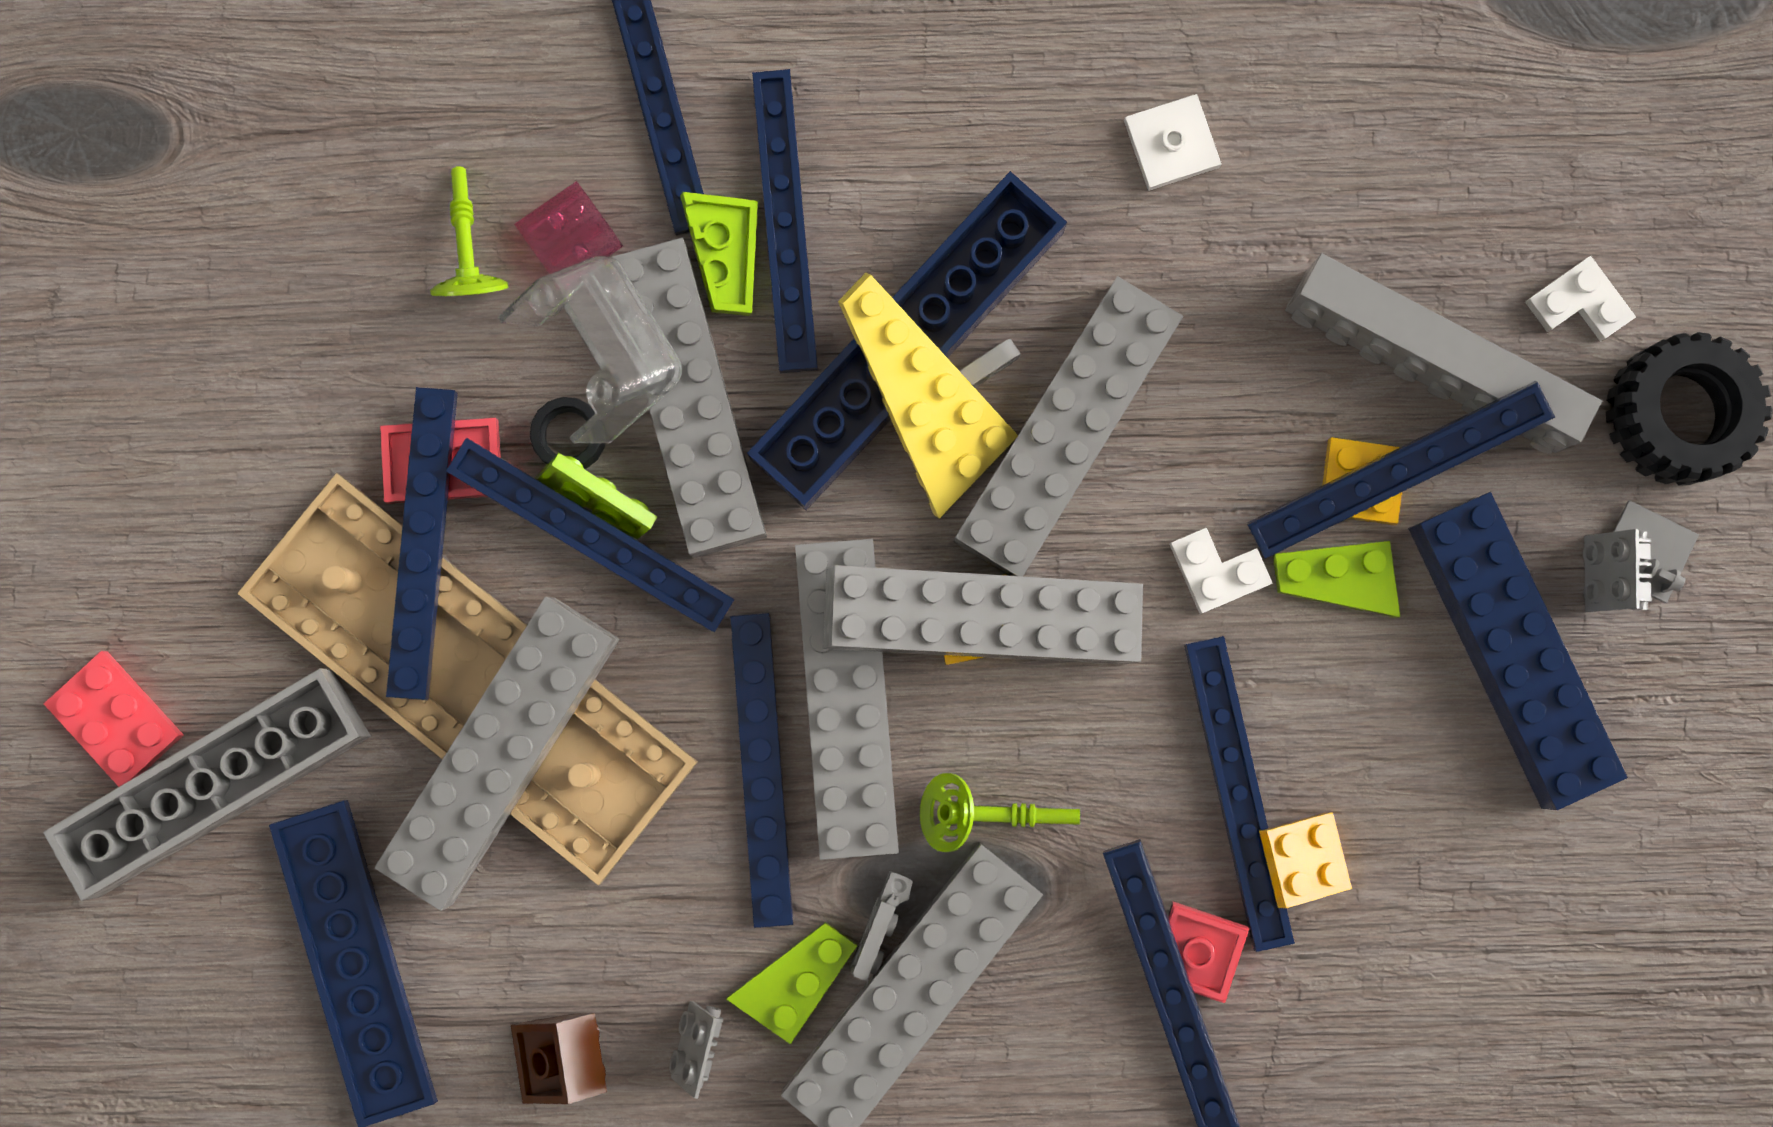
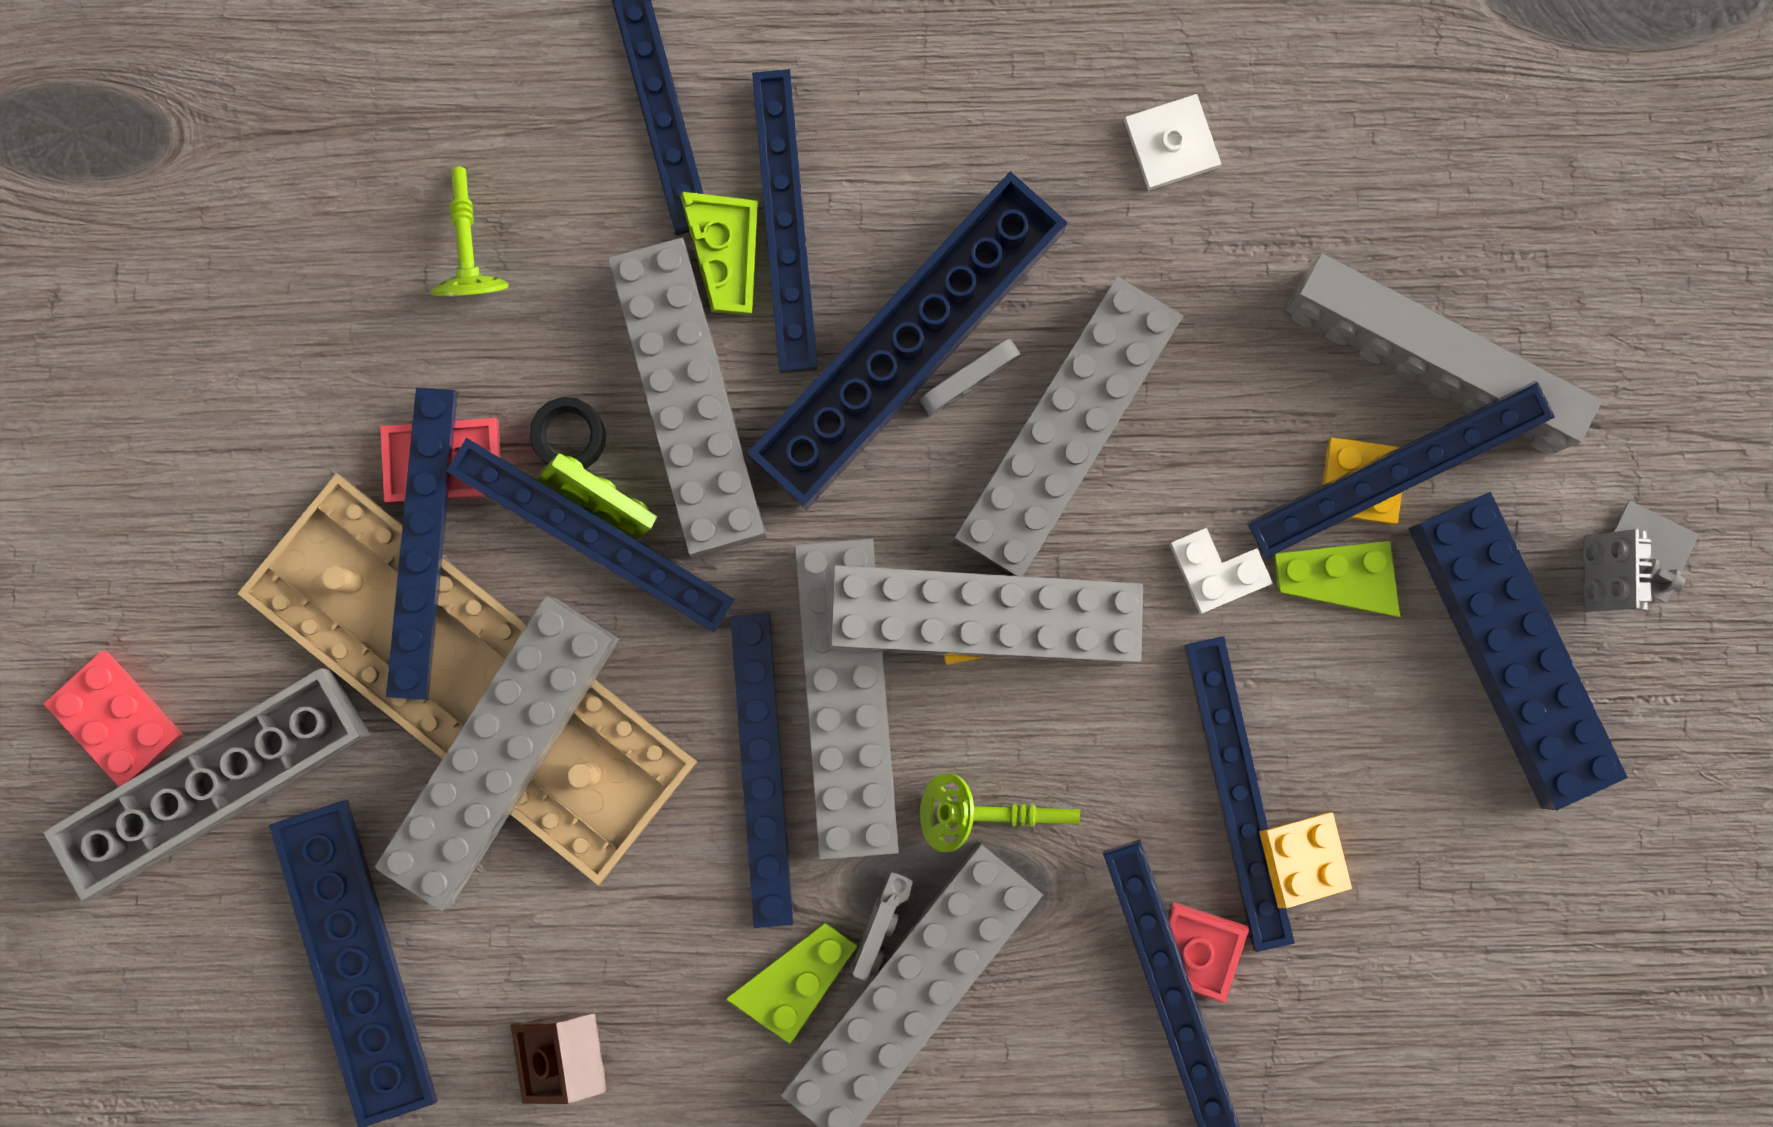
(568, 230): clear pink slope -> none
(619, 332): clear windscreen -> none
(690, 1062): light grey hinge -> none
(932, 405): light yellow wing -> none
(1583, 291): white plate -> none
(1733, 391): black tyre -> none

